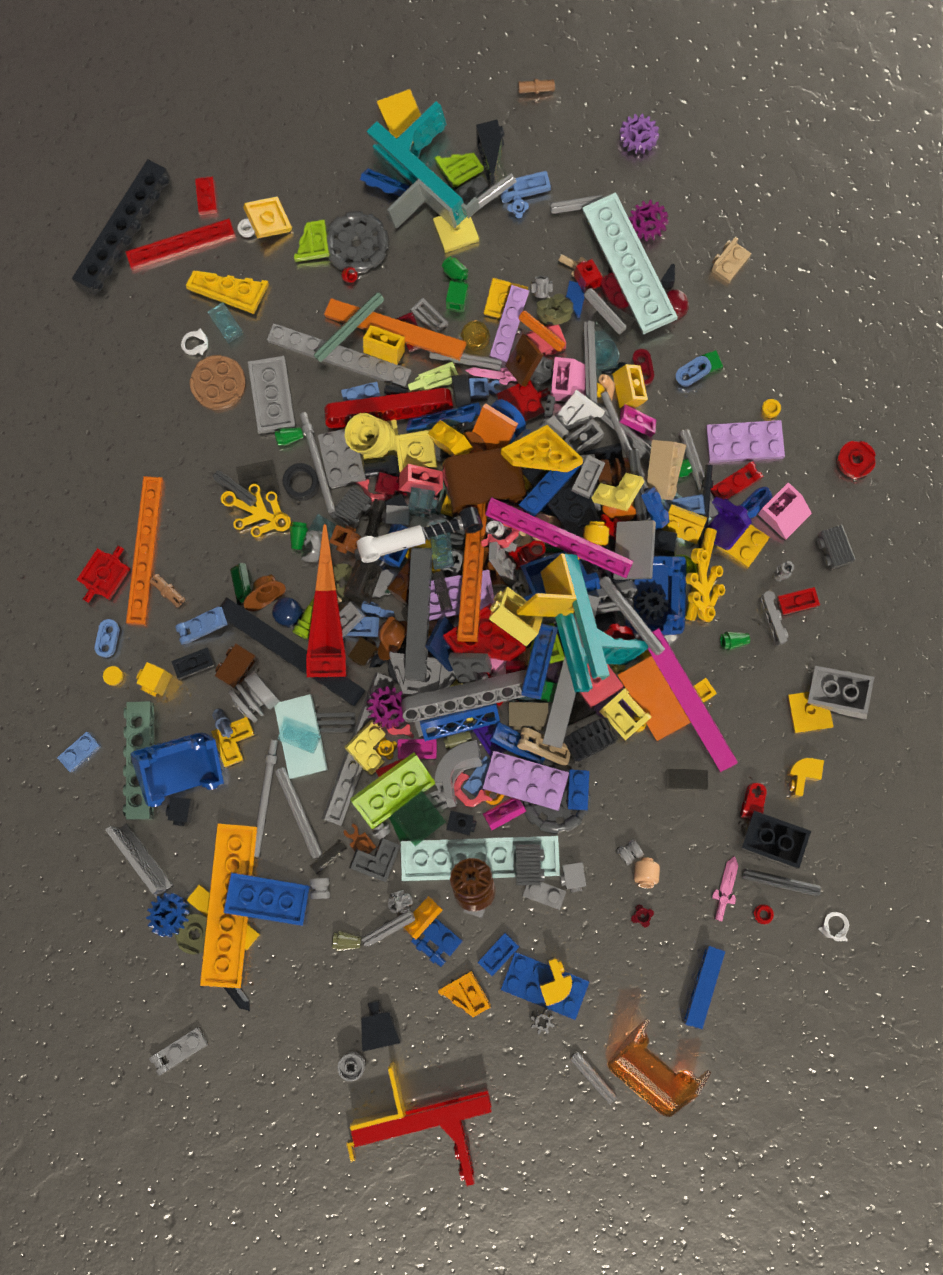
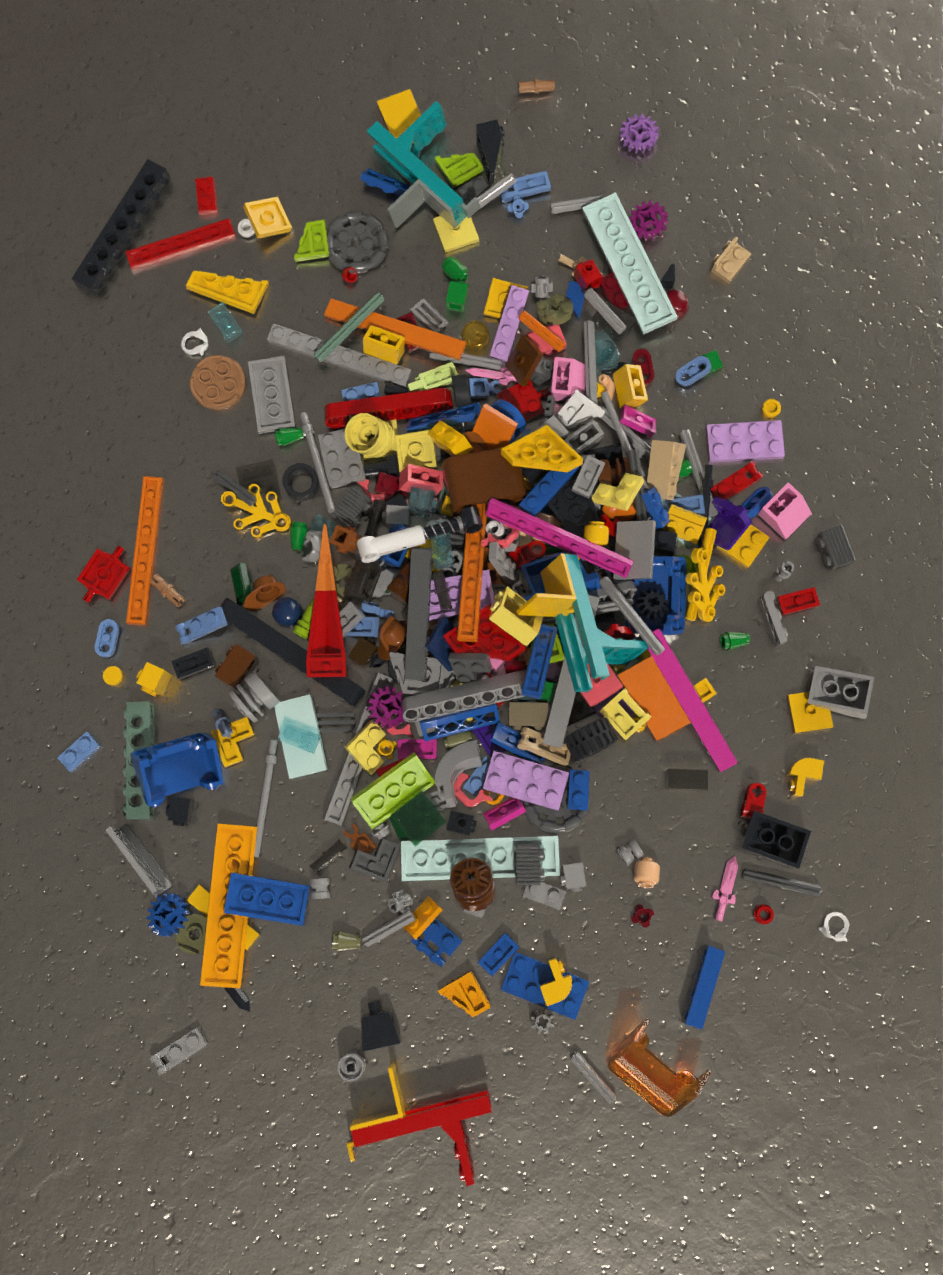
(298, 812): light grey axle -> none
(855, 449): red plate -> none

